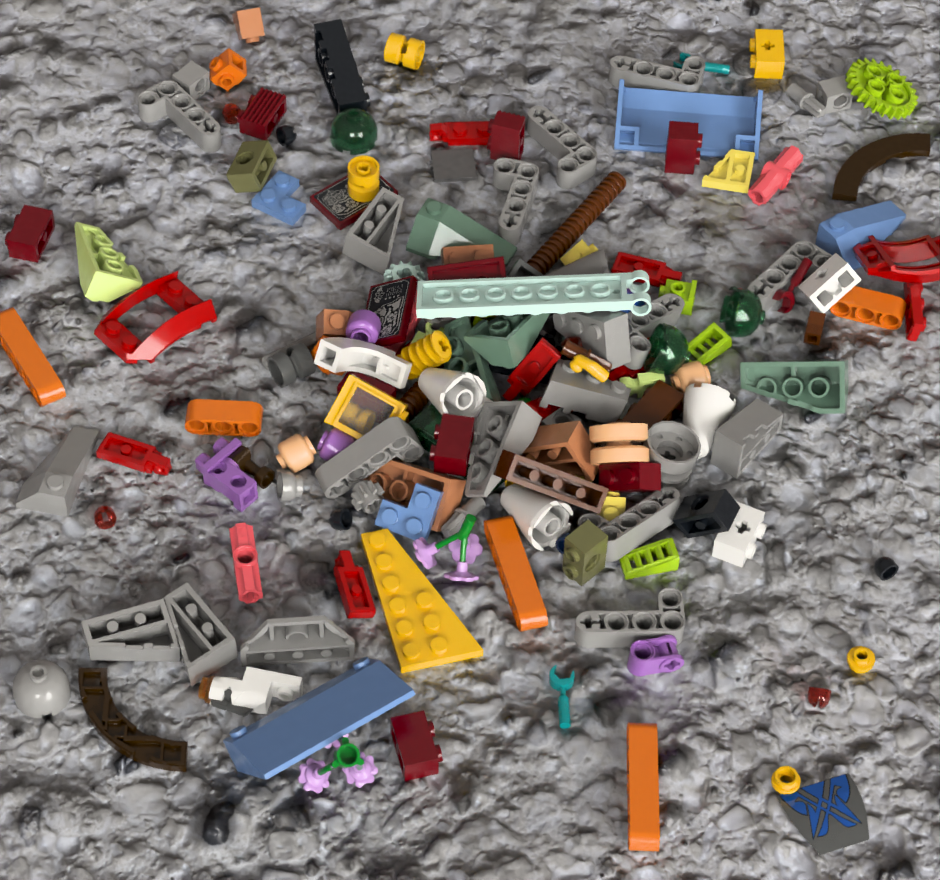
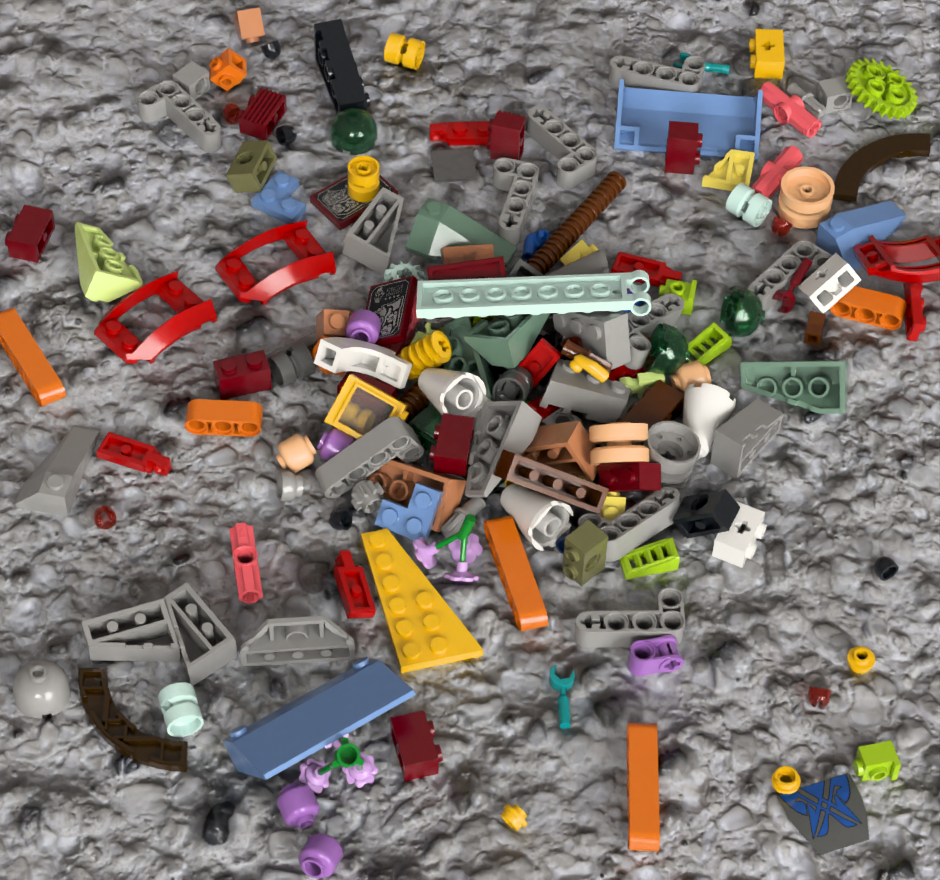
(180, 709): none -> light aqua wheel
(226, 472): medium lavender hips -> none
(242, 375): none -> dark red brick
(250, 693): white plate -> none
(272, 49): none -> black hinge
(298, 805): none -> medium lavender head
(311, 264): none -> red wedge
(320, 855): none -> medium lavender head
(513, 385): none -> dark grey wheel
(514, 817): none -> yellow plate
(533, 242): none -> blue arm
(751, 206): none -> light aqua wheel
(780, 226): none -> clear red hinge
(790, 110): none -> coral piece
(805, 197): none -> light nougat wheel
(876, 762): none -> lime brick

